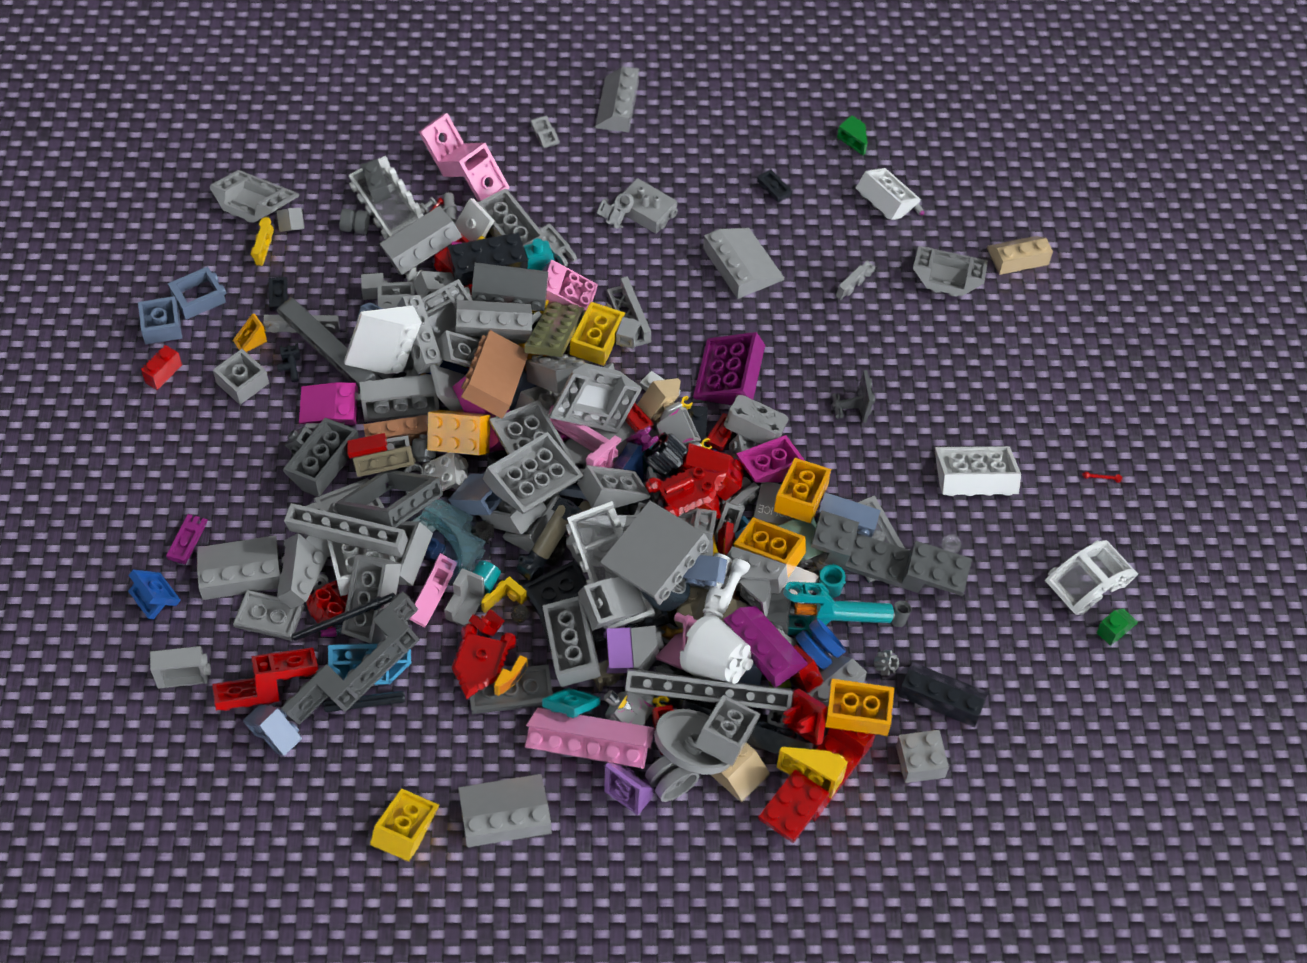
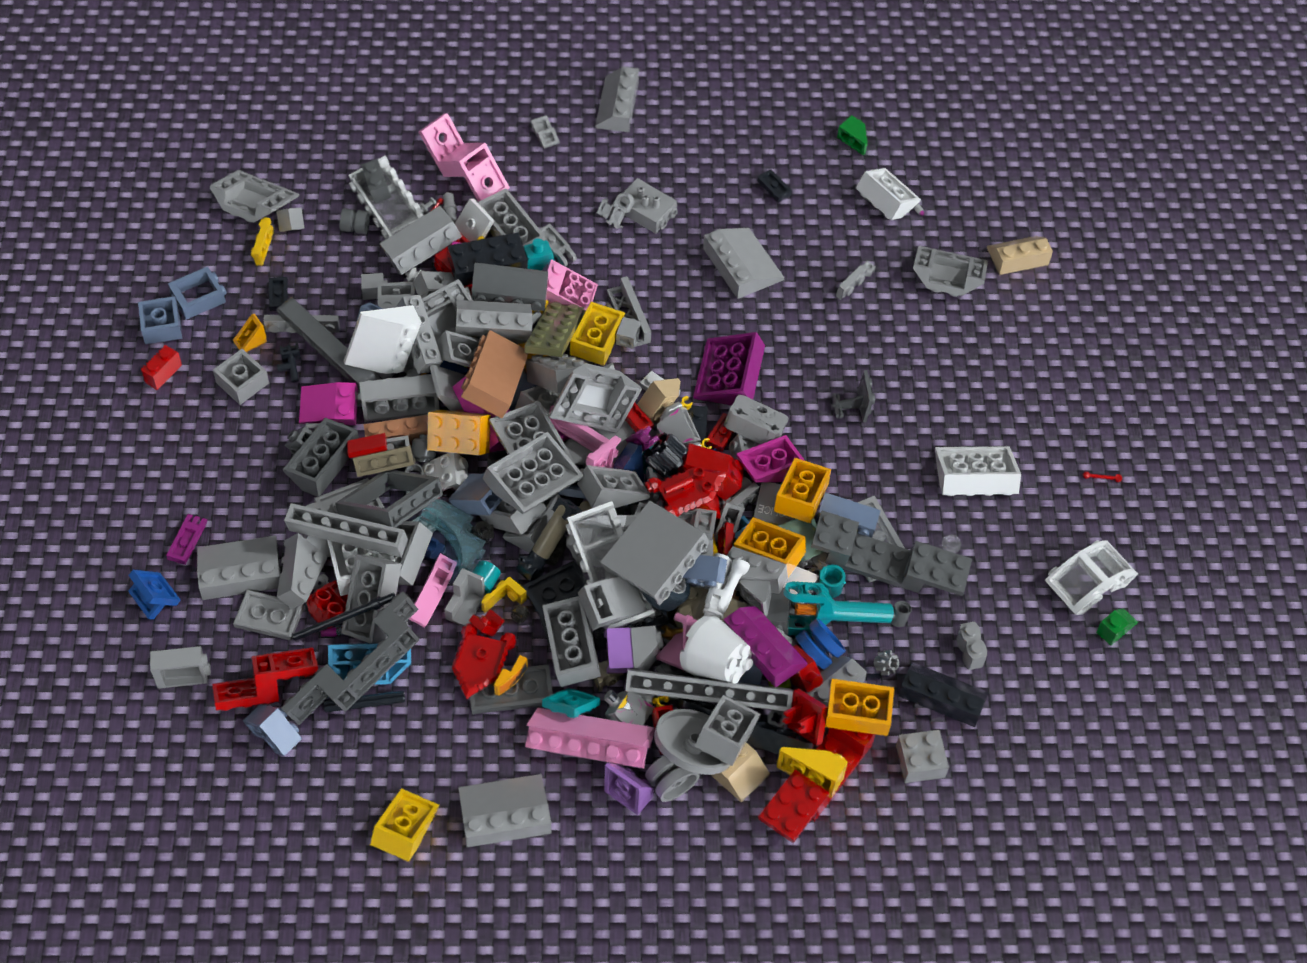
(971, 645): none -> light grey brick

